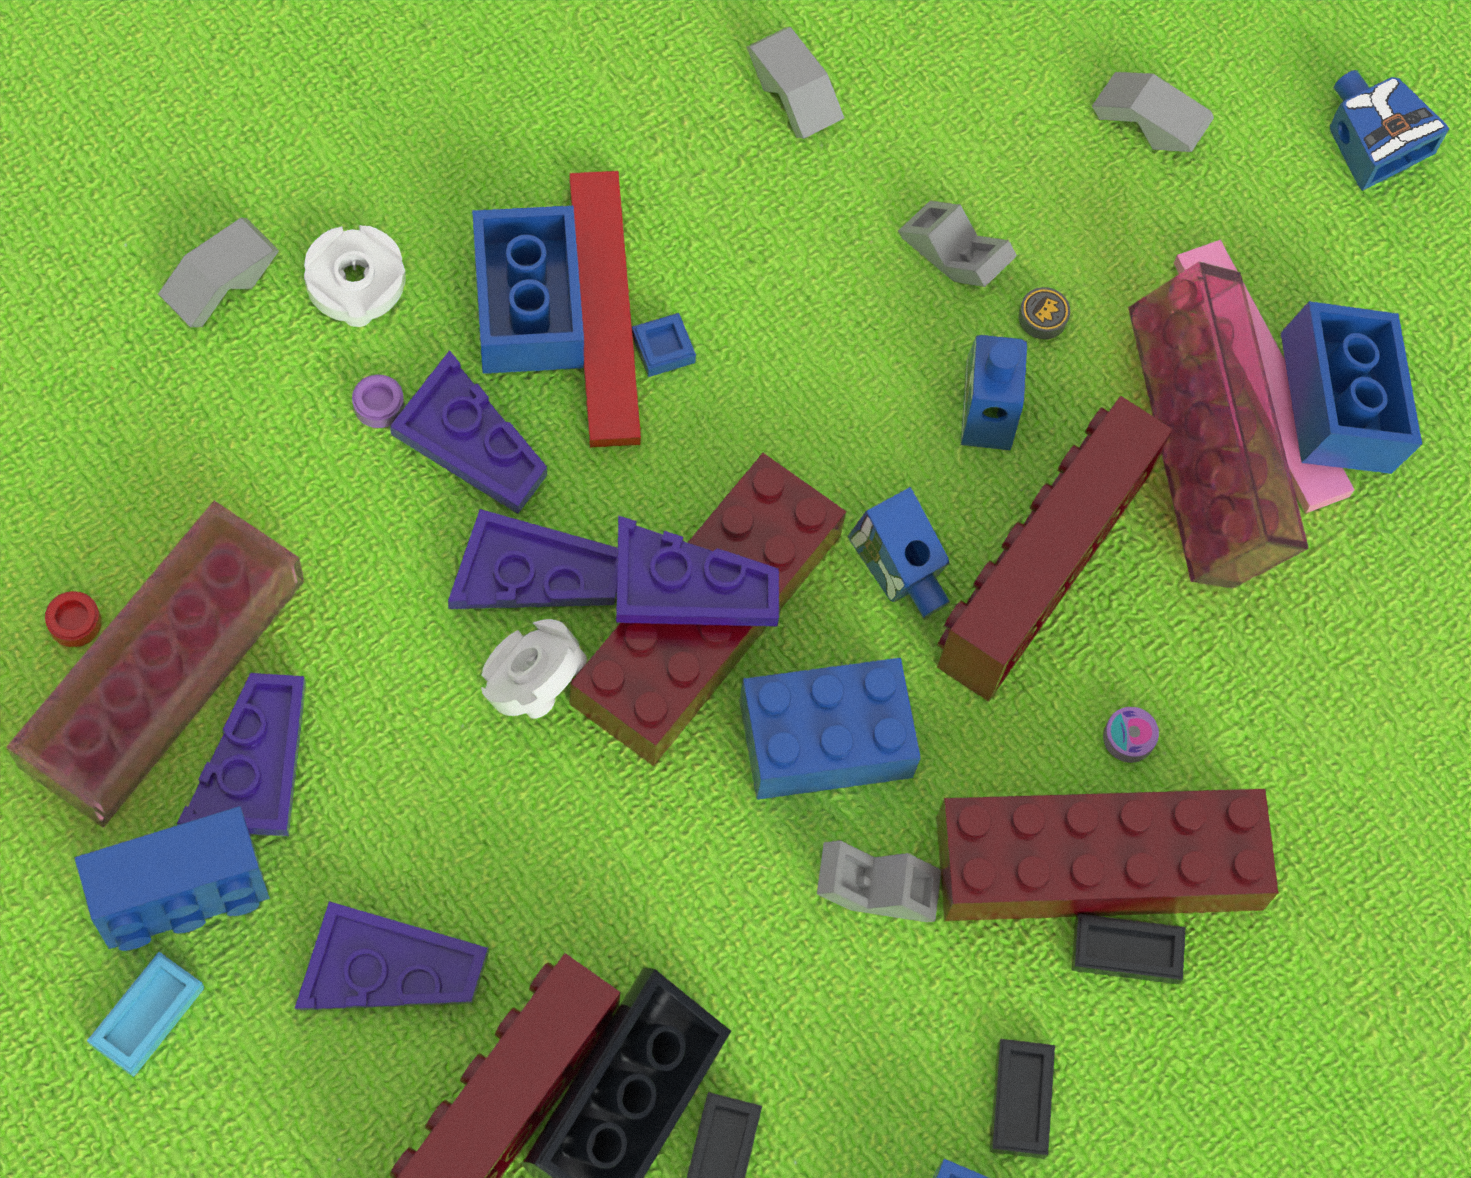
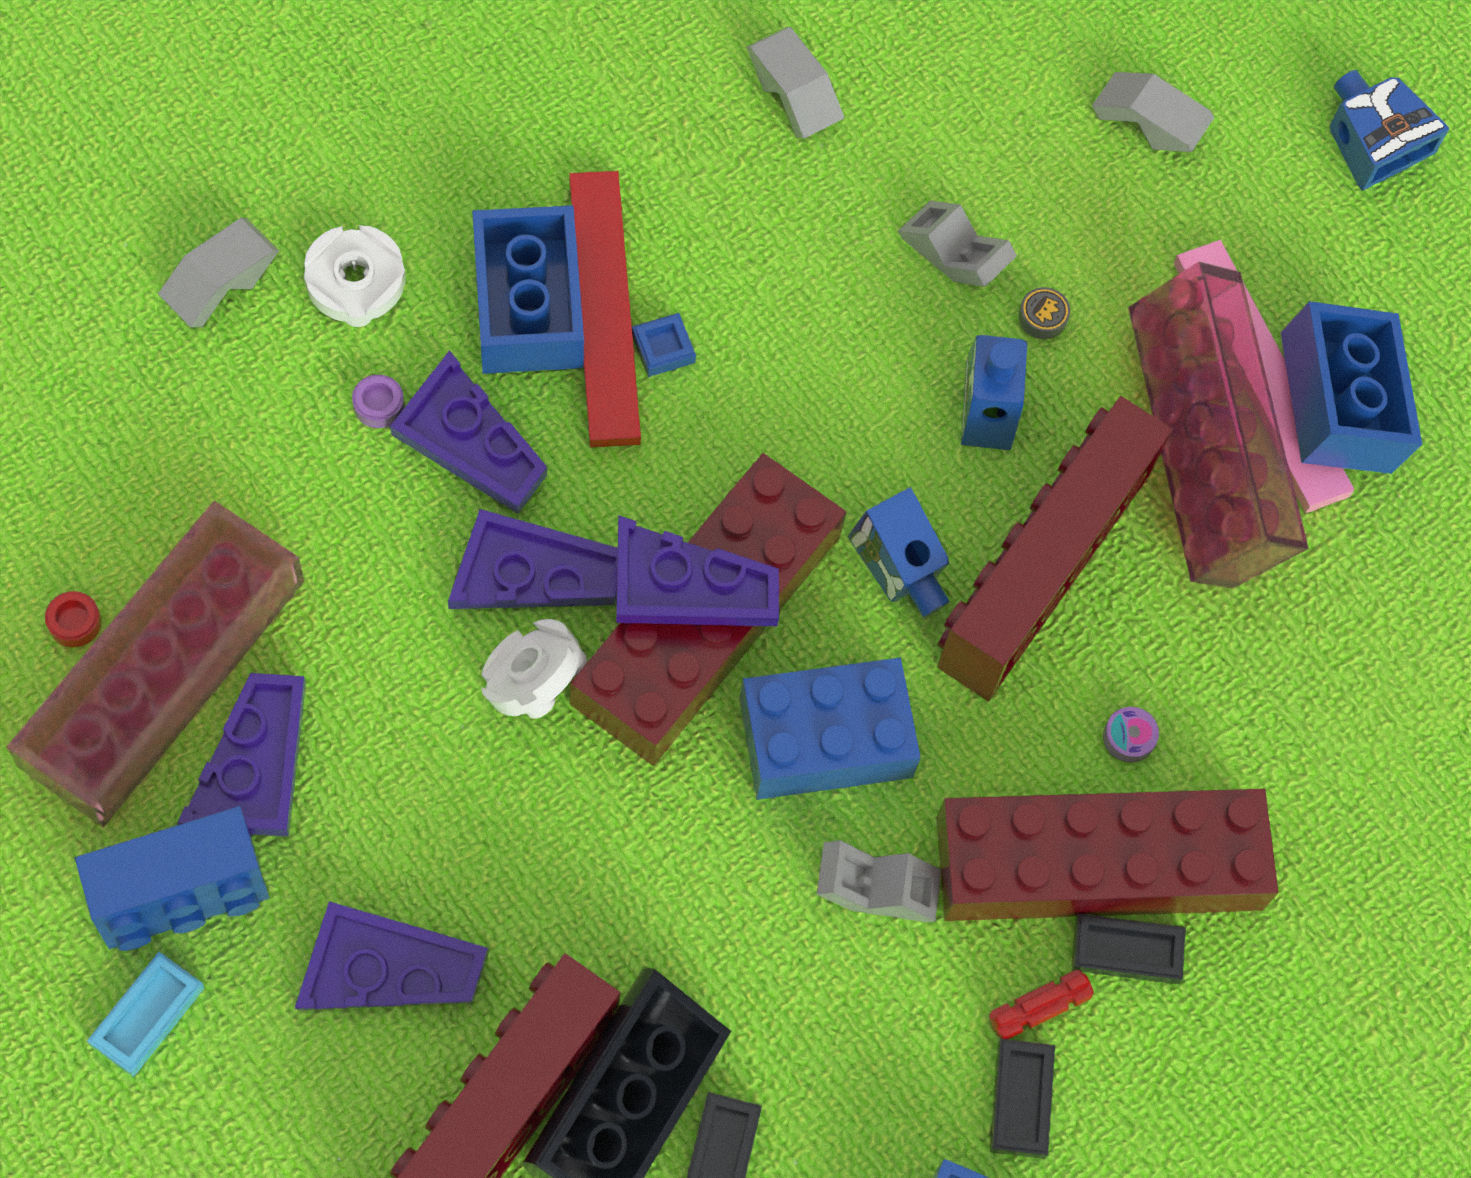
(1041, 1004): none -> red axle

